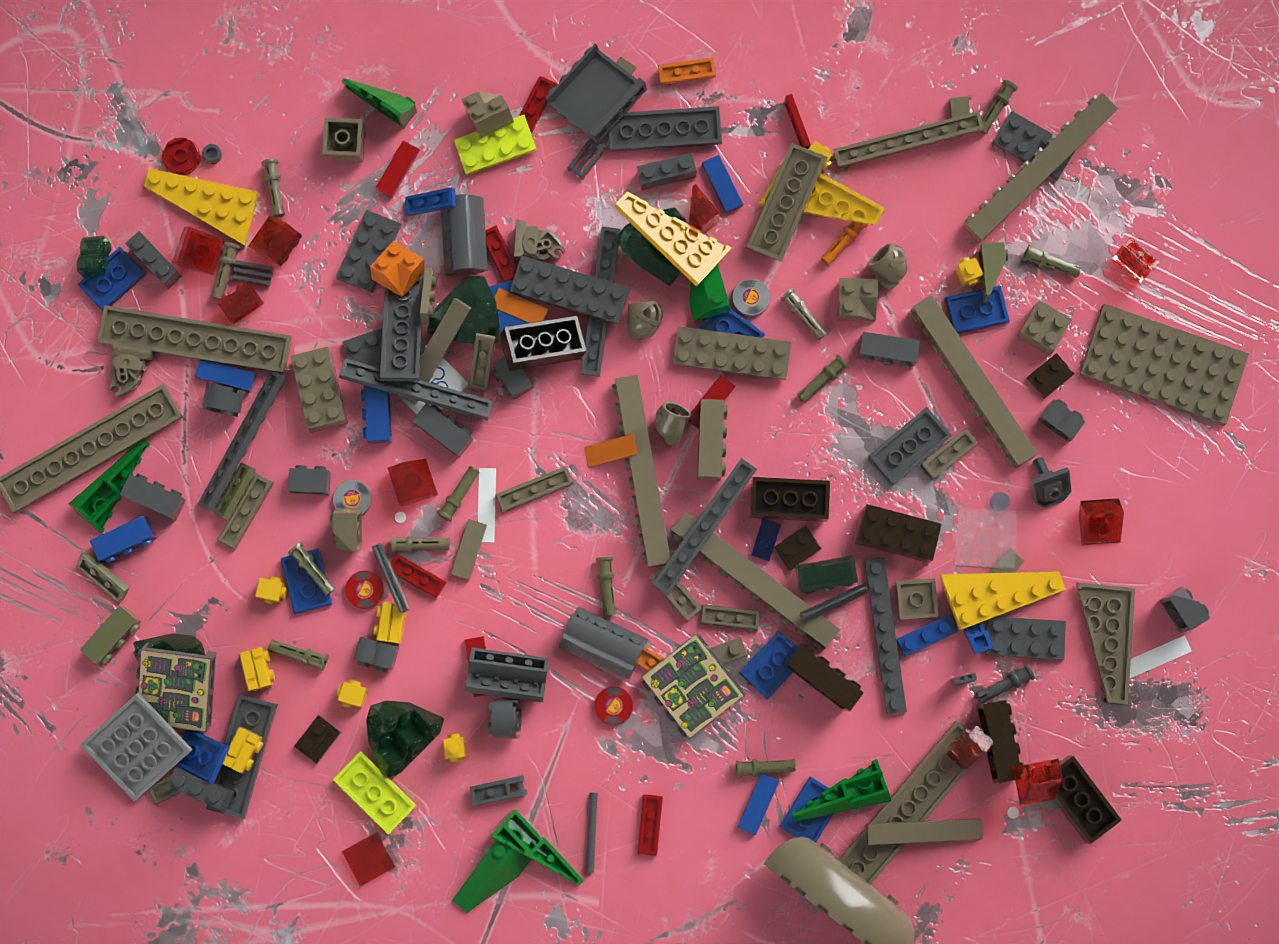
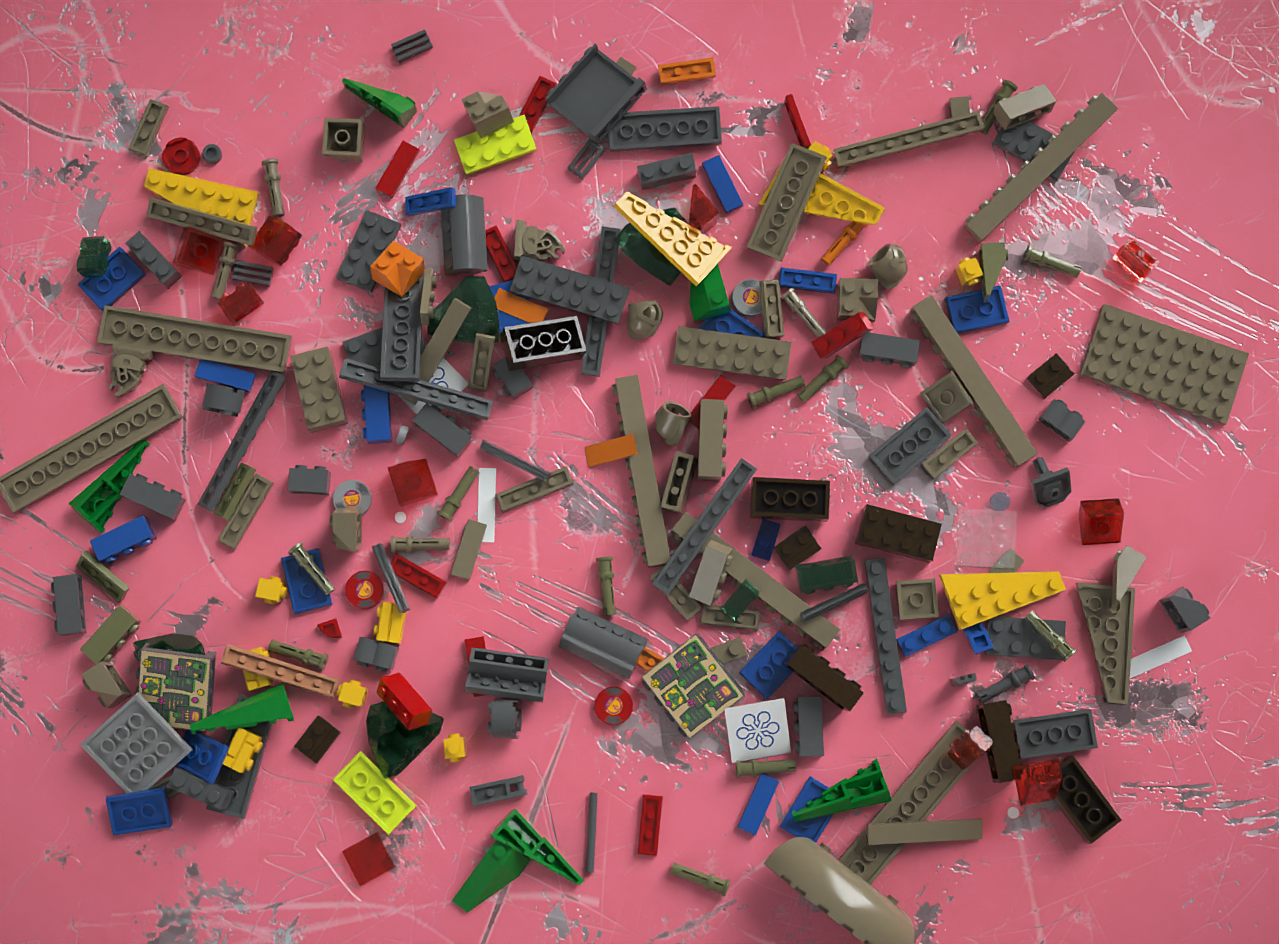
(68, 605): none -> dark grey brick
(107, 682): none -> dark tan slope
(139, 811): none -> blue tile
(148, 128): none -> dark tan tile
(202, 221): none -> dark tan plate
(263, 707): none -> green wedge
(280, 671): none -> nougat tile
(330, 628): none -> red tile
(402, 435): none -> light grey tile
(404, 701): none -> red brick
(412, 45): none -> dark grey tile
(527, 467): none -> dark grey axle
(679, 482): none -> dark tan brick
(710, 881): none -> olive pin
(711, 573): none -> dark tan brick
(740, 599): none -> clear green tile
(757, 730): none -> white sticker
(767, 394): none -> olive pin
(771, 308): none -> dark tan tile
(807, 280): none -> blue tile
(809, 726): none -> dark grey brick
(842, 335): none -> red brick
(946, 397): none -> dark tan tile
(1024, 106): none -> brick
(1044, 327): dark tan brick -> none
(1055, 733): none -> dark grey plate
(1057, 642): none -> olive pin
(1124, 570): none -> slope

